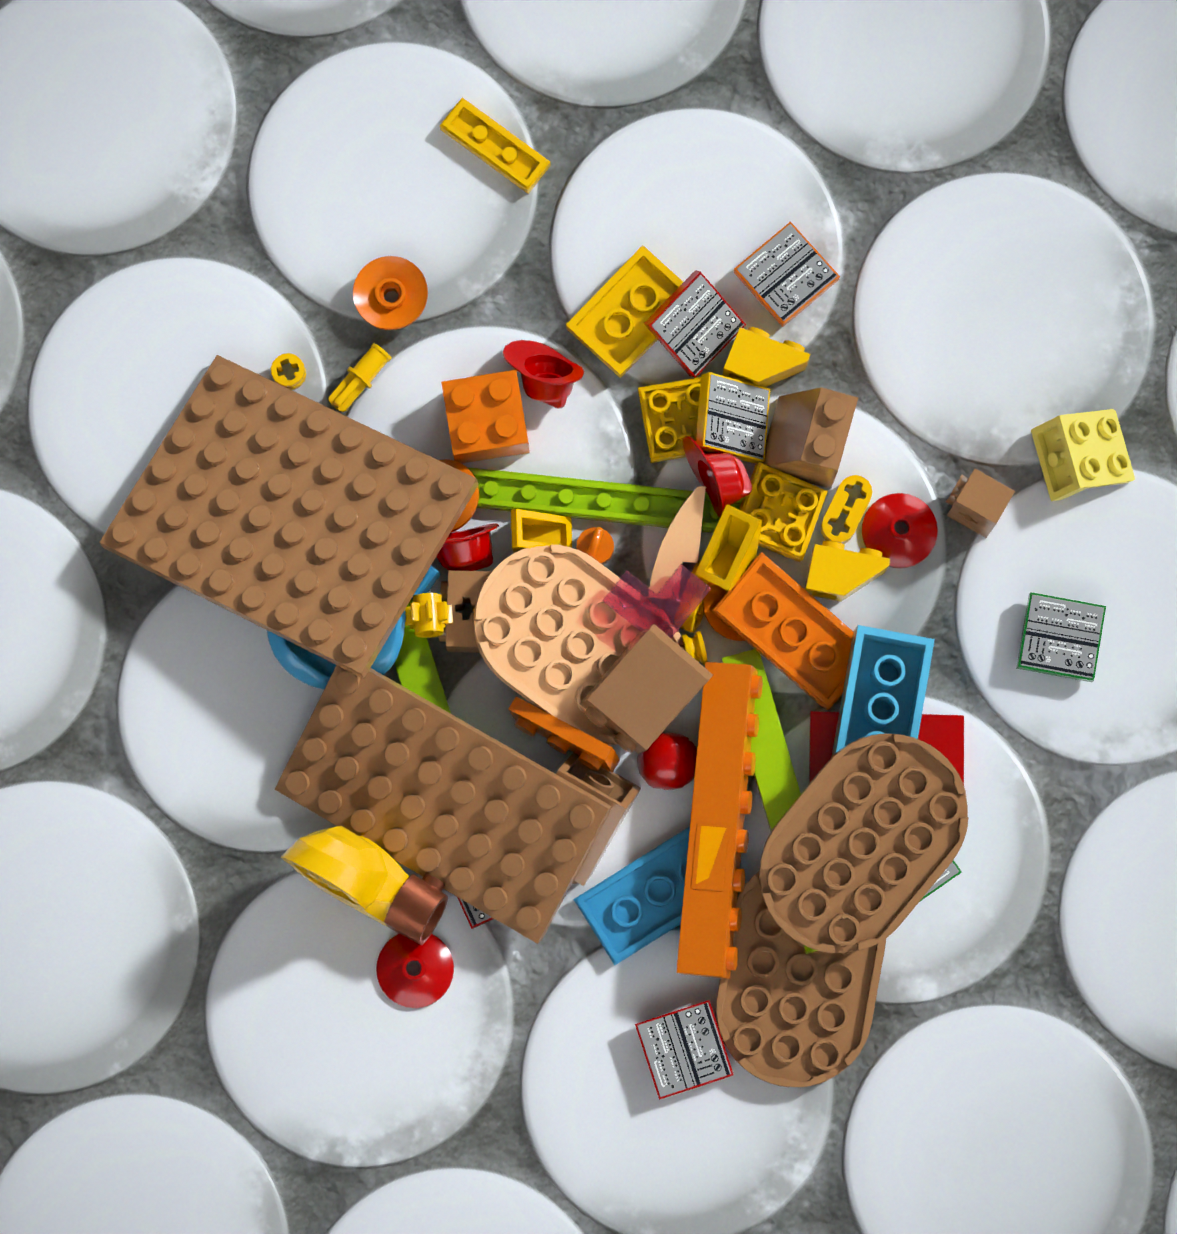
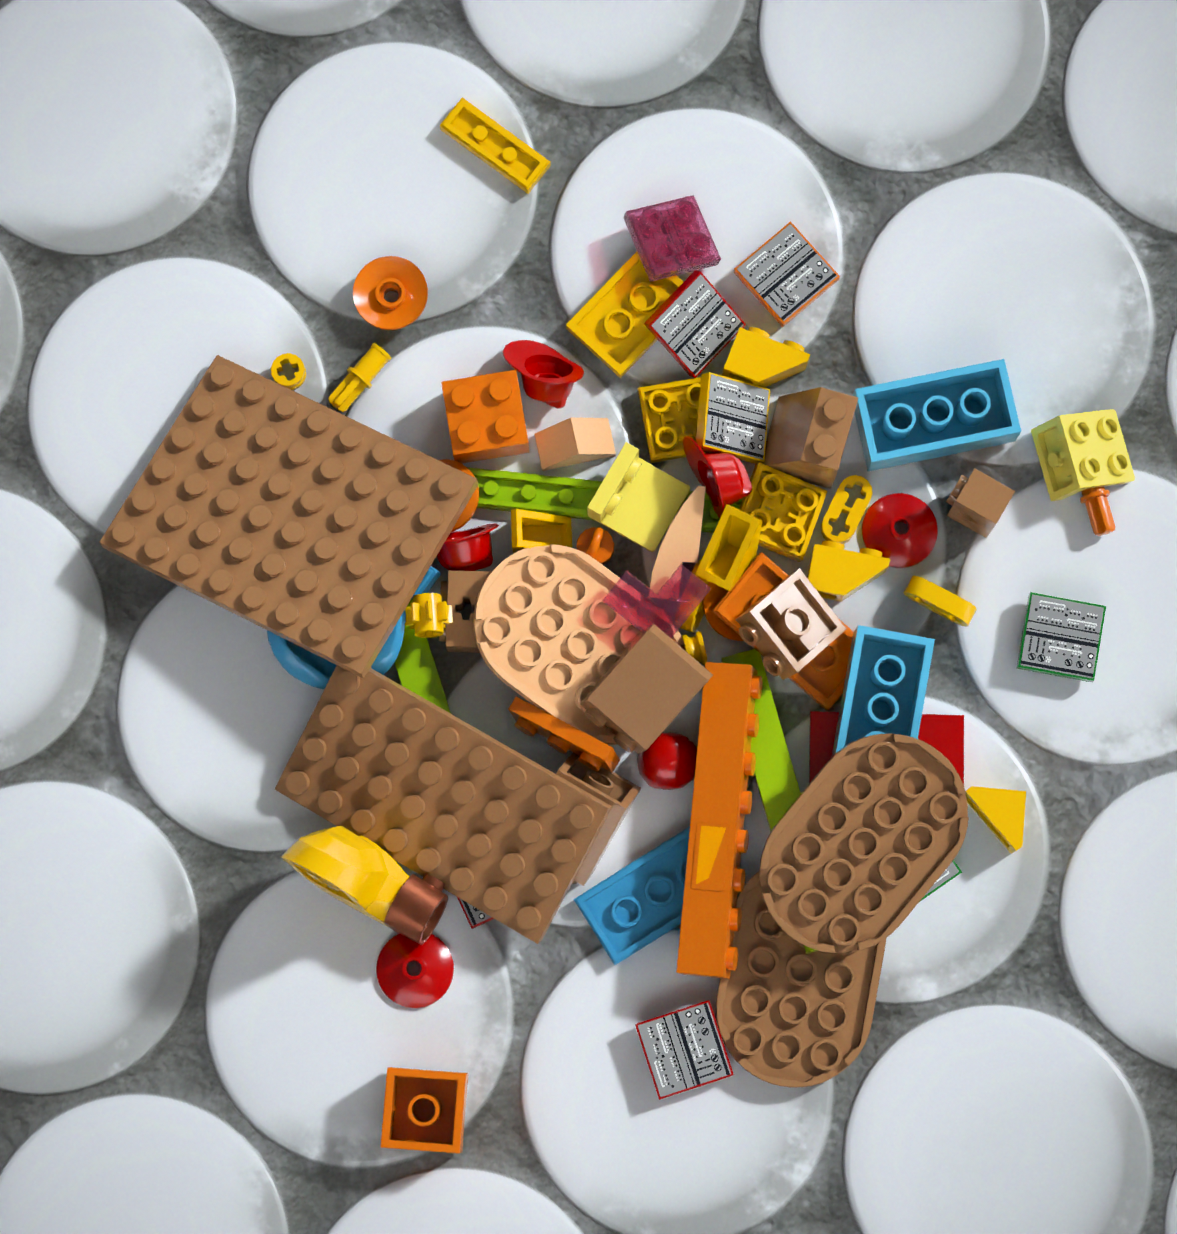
(424, 1110): none -> orange brick
(574, 442): none -> light nougat slope
(637, 499): none -> light yellow bracket
(671, 238): none -> clear pink tile
(790, 625): none -> plate
(936, 415): none -> medium azure brick
(940, 601): none -> yellow beam
(1002, 812): none -> yellow slope
(1098, 510): none -> orange axle

